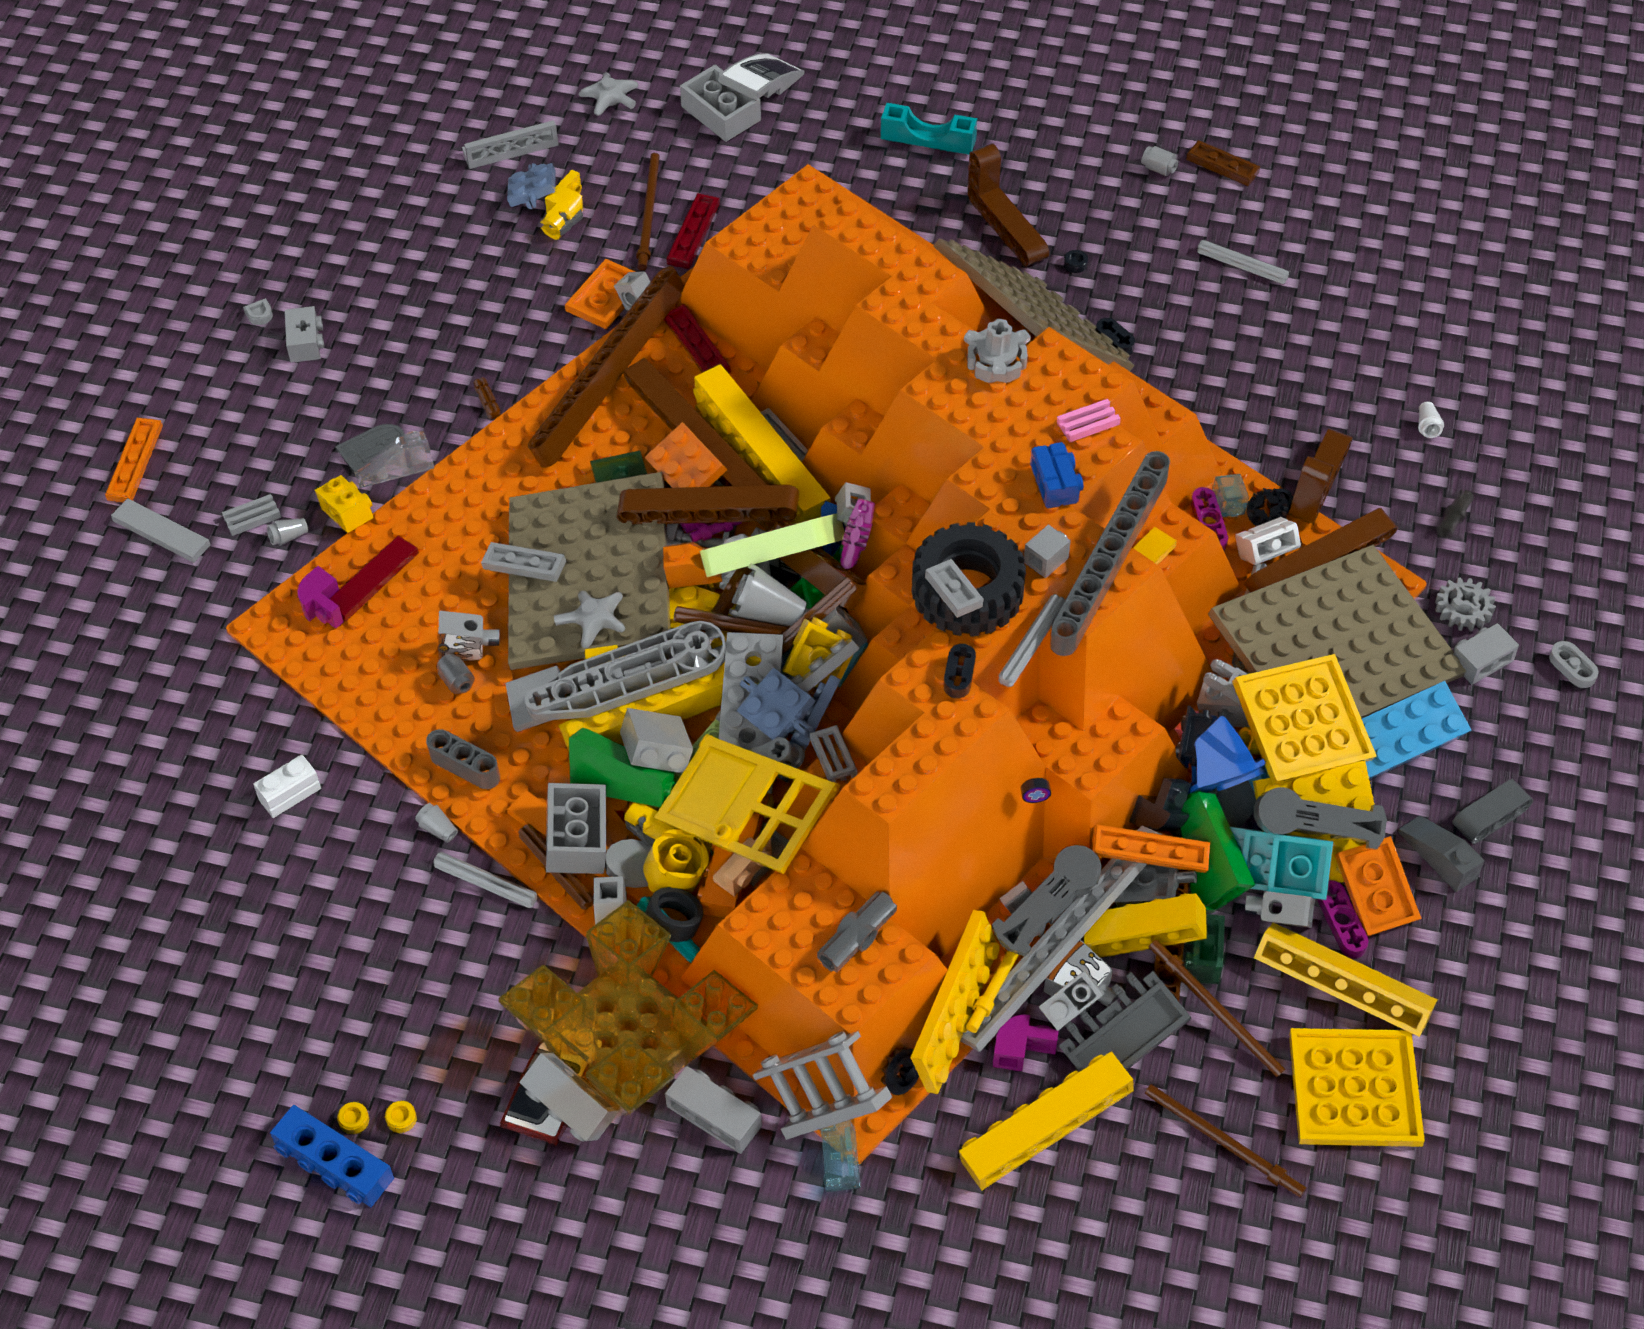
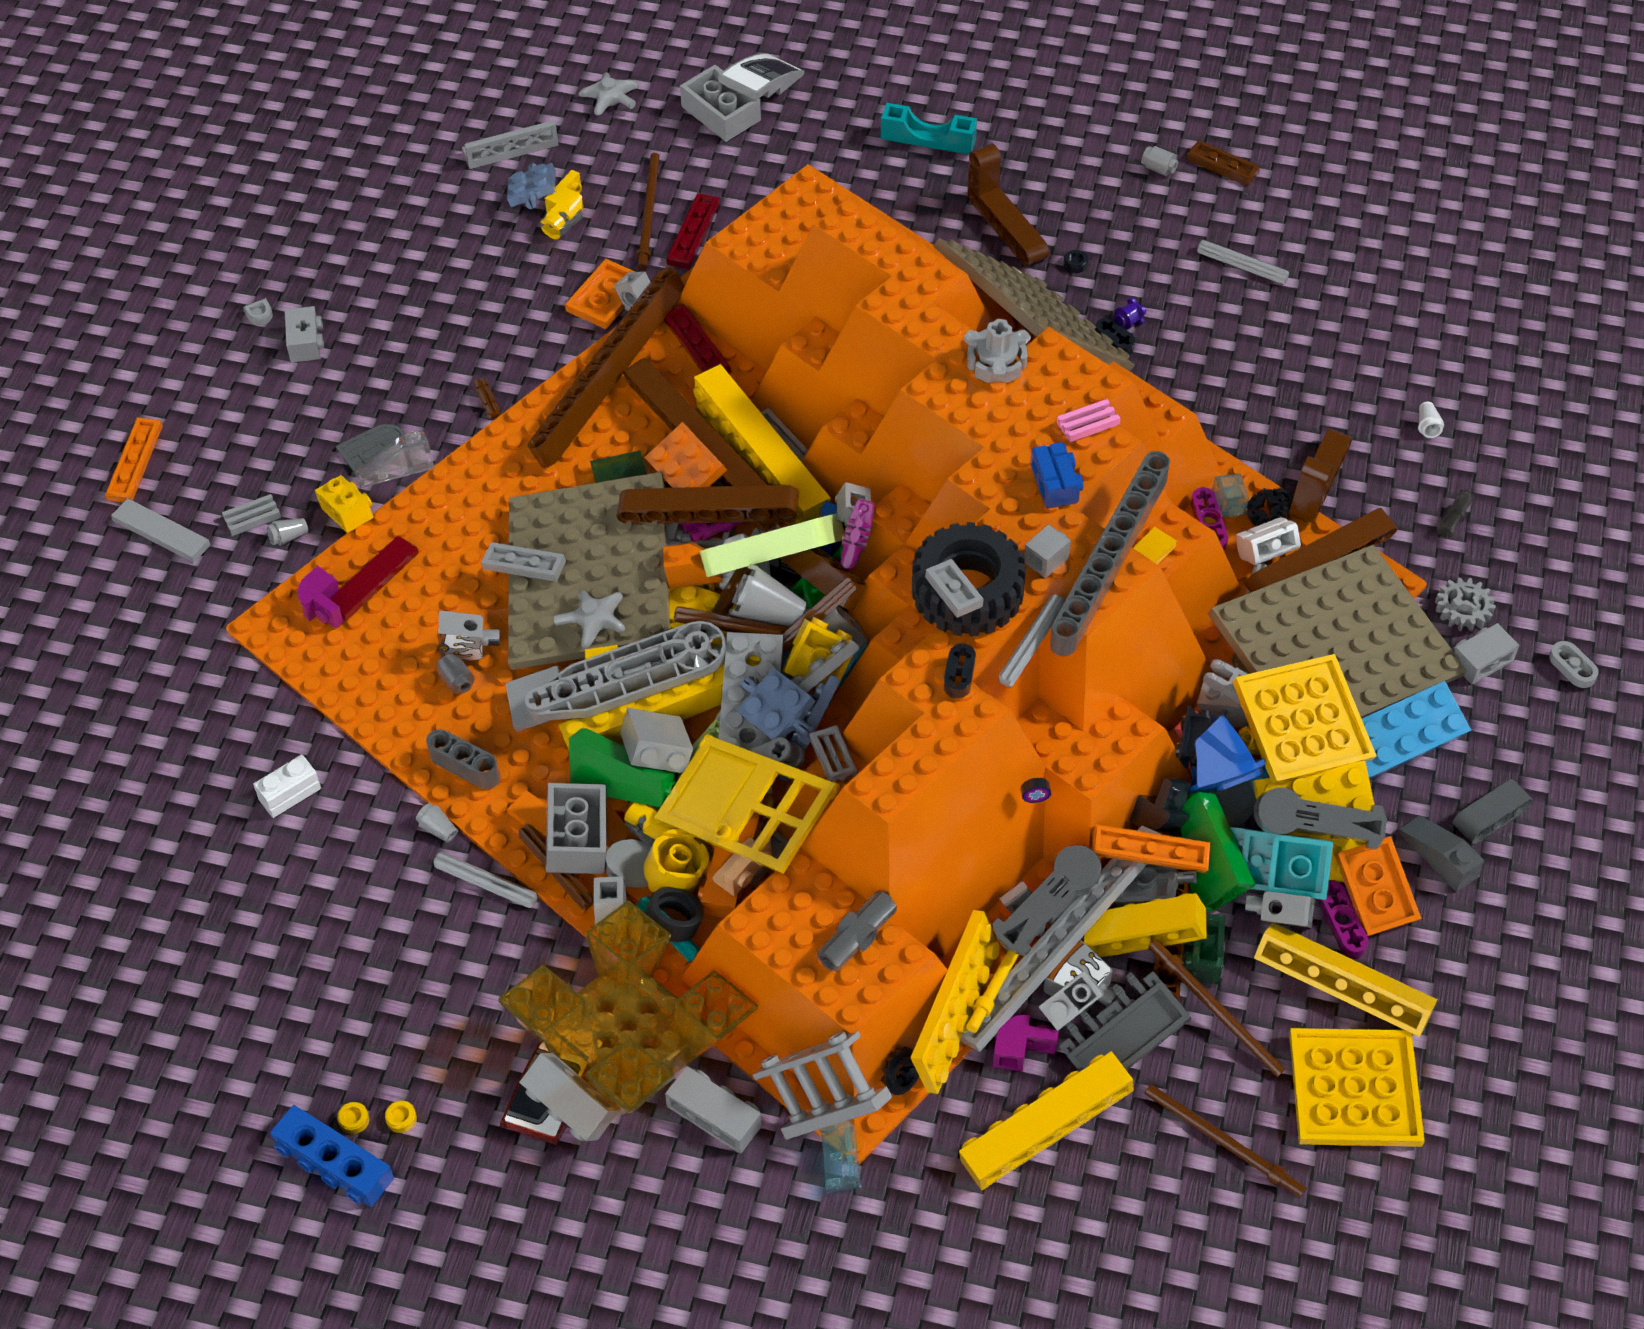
(1130, 314): none -> dark purple brick

